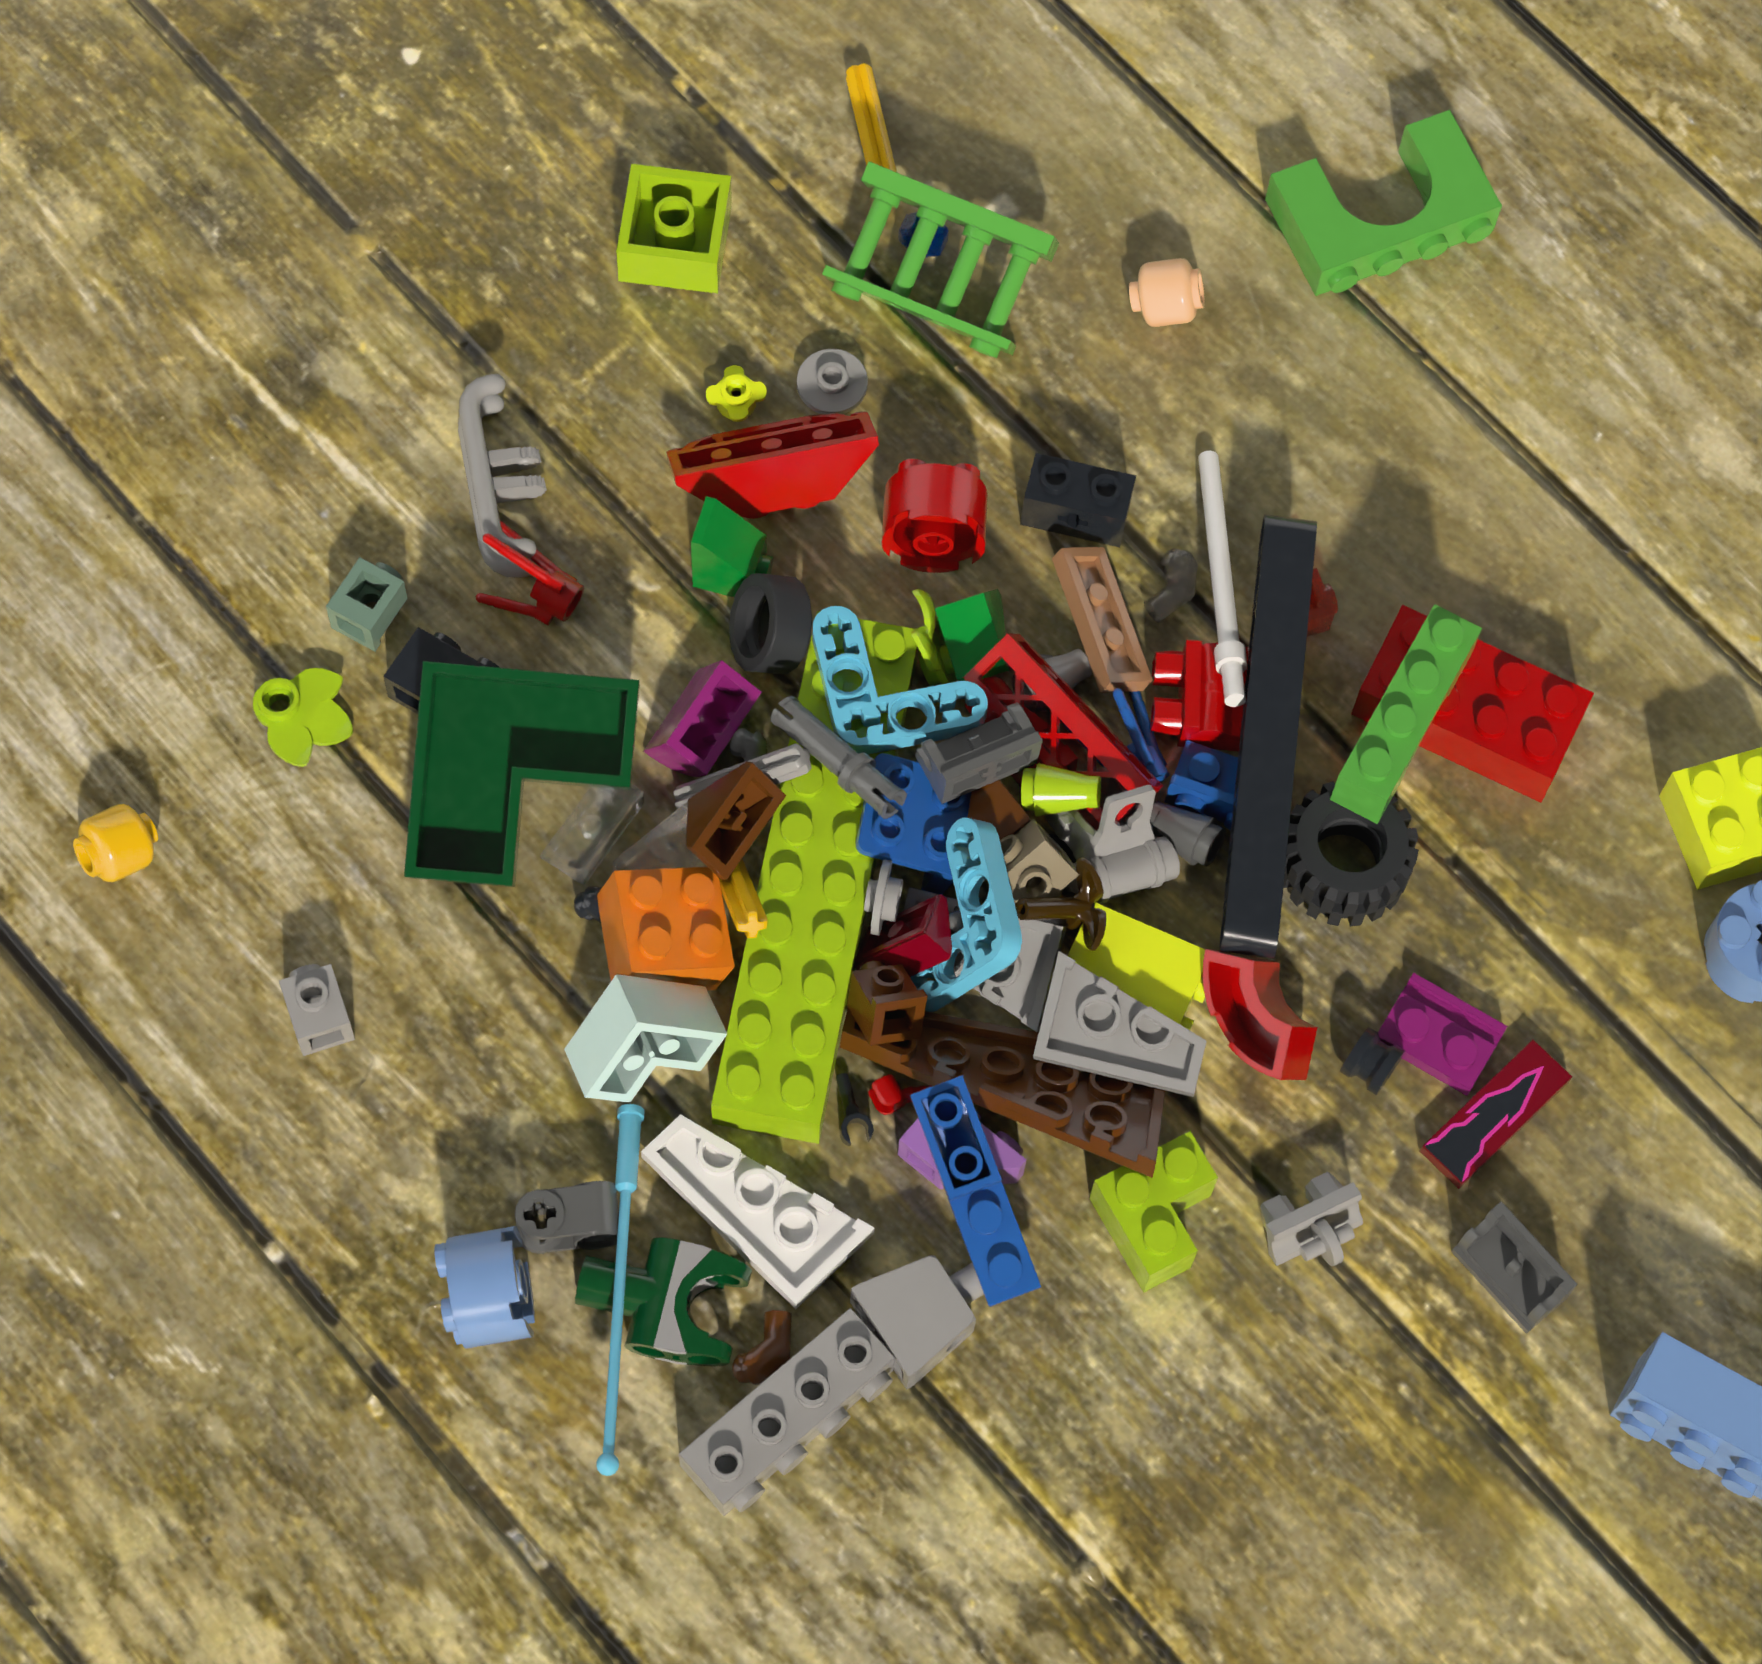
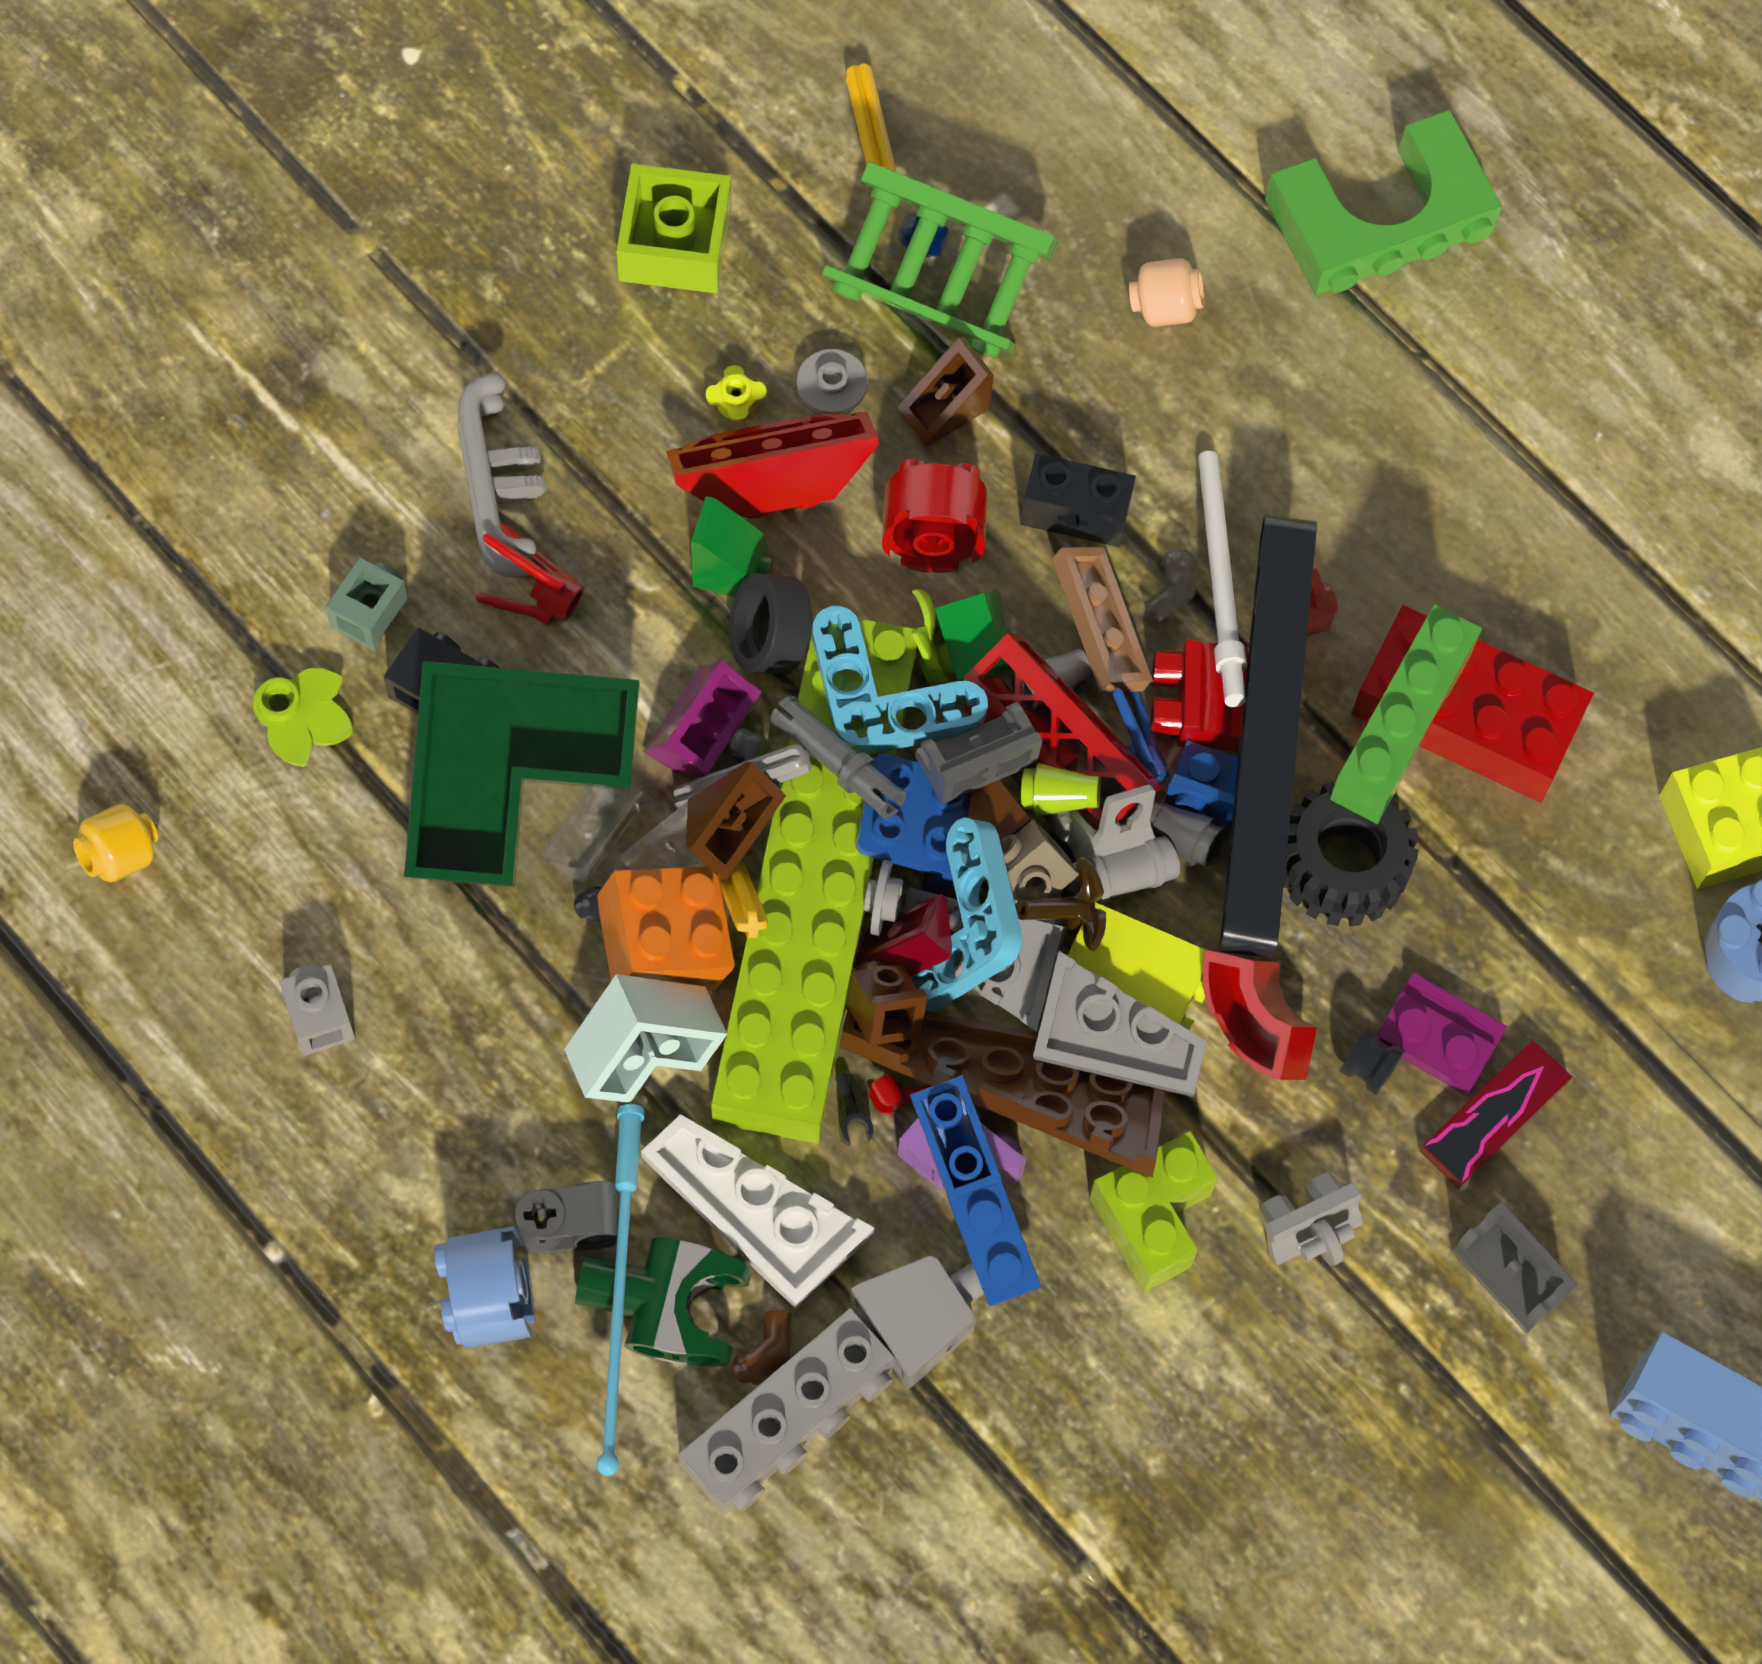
(949, 393): none -> reddish brown slope

